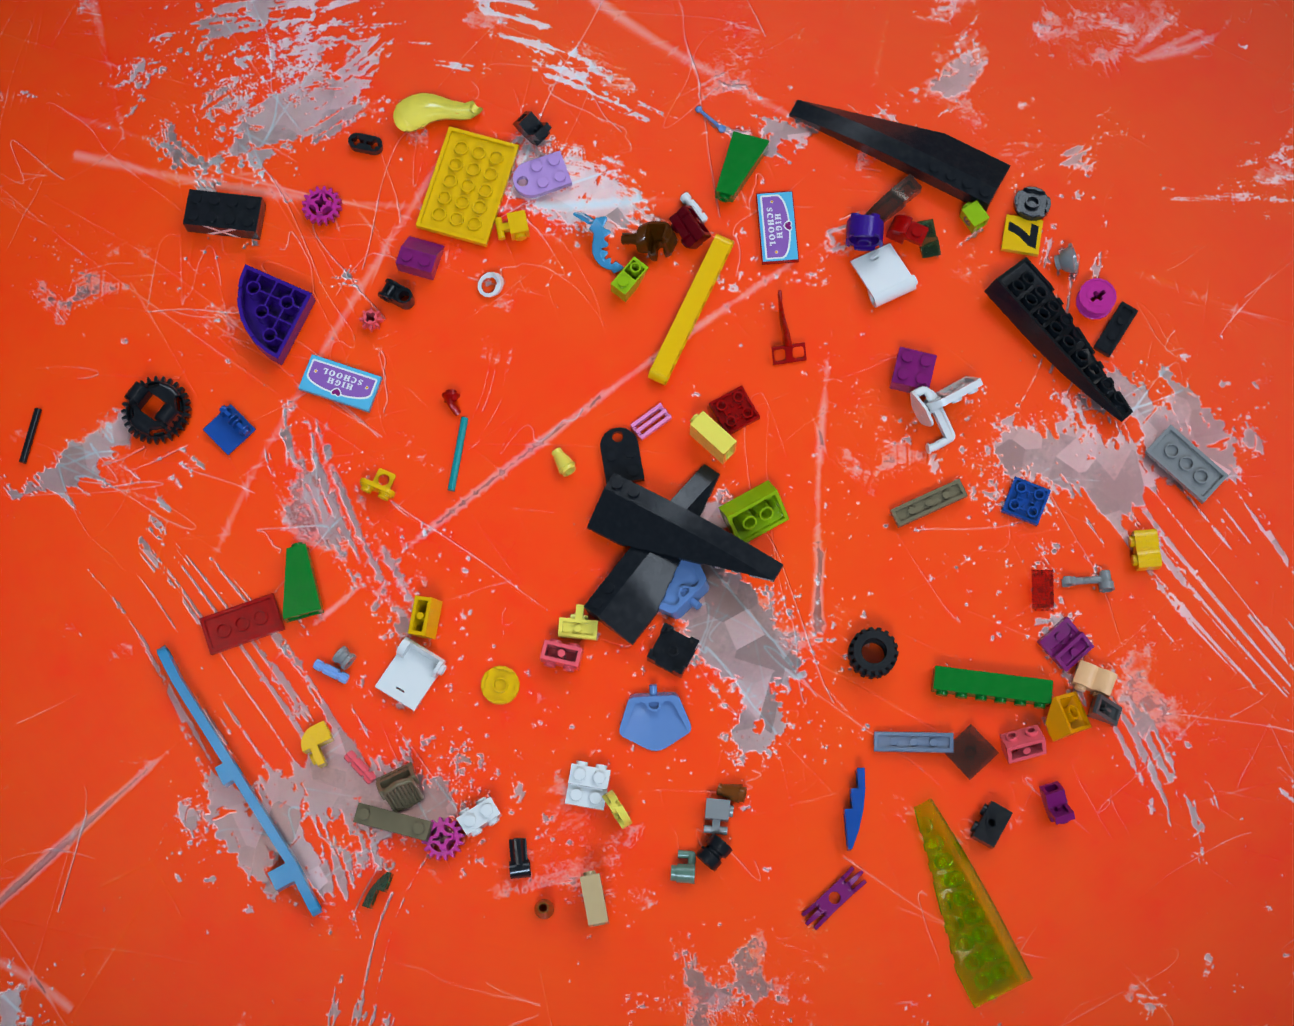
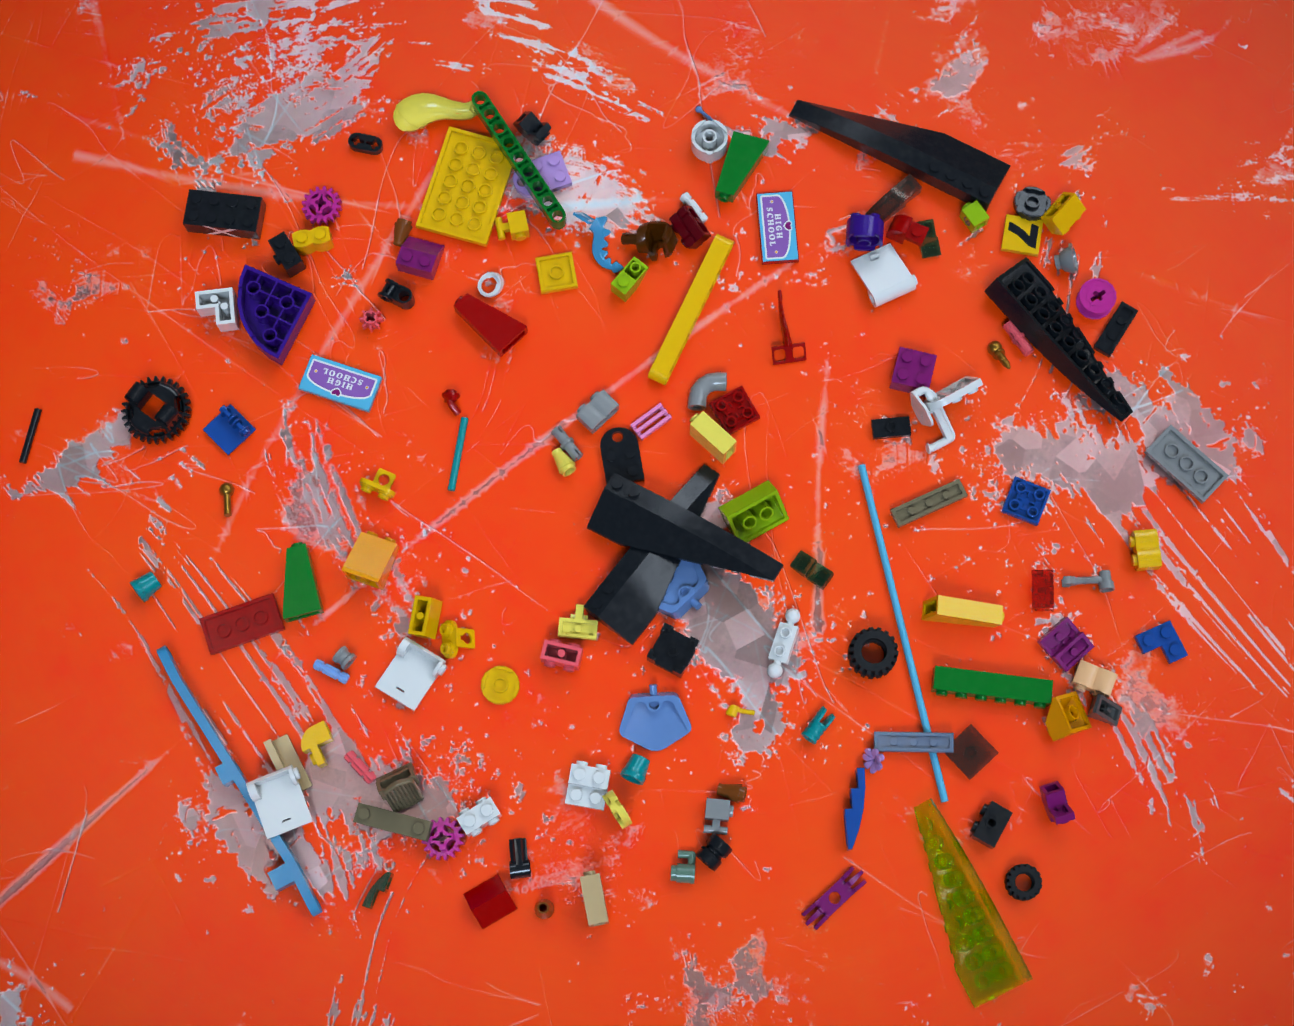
(146, 586): none -> teal piece
(220, 303): none -> brick
(227, 490): none -> pearl gold bar
(278, 799): none -> white door
(283, 755): none -> tan panel
(286, 254): none -> black brick
(313, 240): none -> yellow brick
(371, 560): none -> light orange slope
(401, 231): none -> dark orange cone
(452, 639): none -> yellow bracket
(490, 901): none -> red slope
(492, 325): none -> red slope
(515, 152): none -> green beam
(556, 273): none -> yellow tile
(567, 443): none -> light grey pin
(597, 411): none -> light grey brick
(636, 769): none -> teal piece
(703, 387): none -> light grey cylinder
(709, 140): none -> white brick
(733, 710): none -> yellow hand
(783, 643): none -> white plate
(811, 570): none -> clear green slope
(816, 728): none -> teal hinge
(873, 760): none -> lavender plant
(890, 428): none -> black plate
(901, 626): none -> medium azure piece
(962, 611): none -> yellow slope
(998, 353): none -> pearl gold bar
(1011, 887): none -> black tyre
(1018, 338): none -> coral pin
(1023, 744): coral brick -> none
(1063, 213): none -> yellow brick
(1163, 637): none -> blue plate

